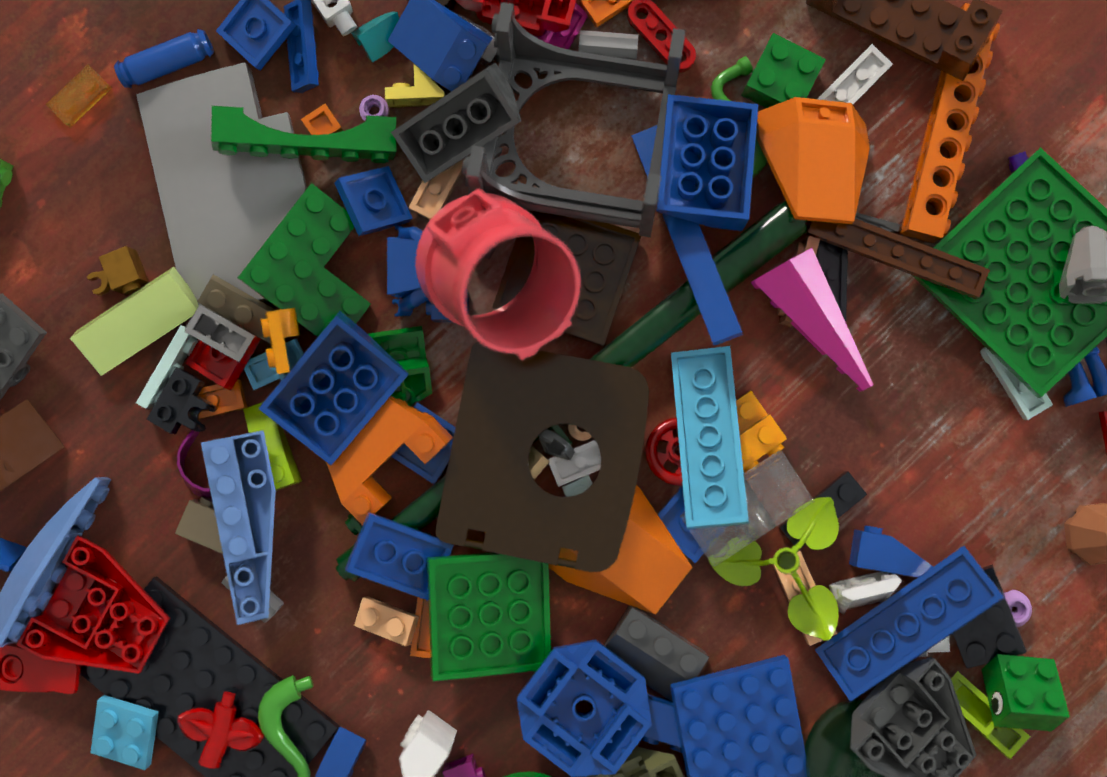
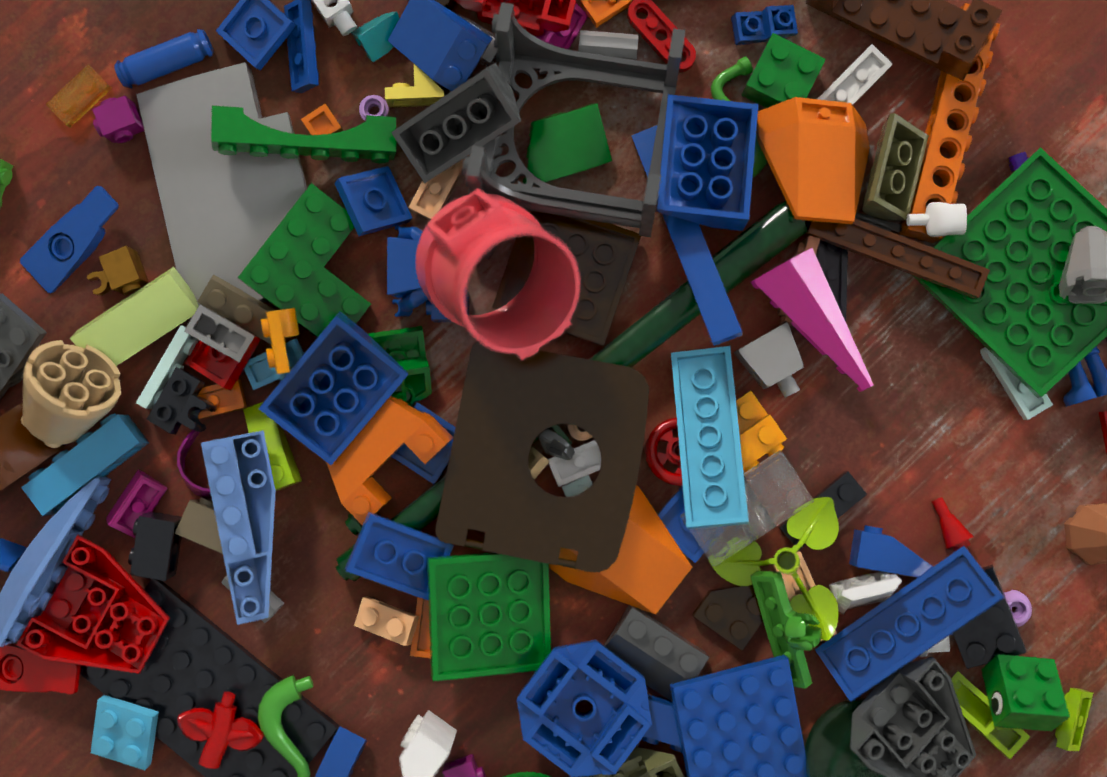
(67, 391): none -> tan cone
(70, 240): none -> blue piece
(92, 458): none -> dark azure brick
(117, 119): none -> magenta brick
(138, 498): none -> dark pink slope
(155, 546): none -> black brick
(567, 143): none -> green slope
(731, 613): none -> dark brown plate
(760, 25): none -> blue slope
(773, 359): none -> light grey torso
(785, 628): none -> bright green plate
(895, 170): none -> olive slope
(941, 219): none -> white piece
(953, 531): none -> red cone
(1072, 730): none -> lime plate

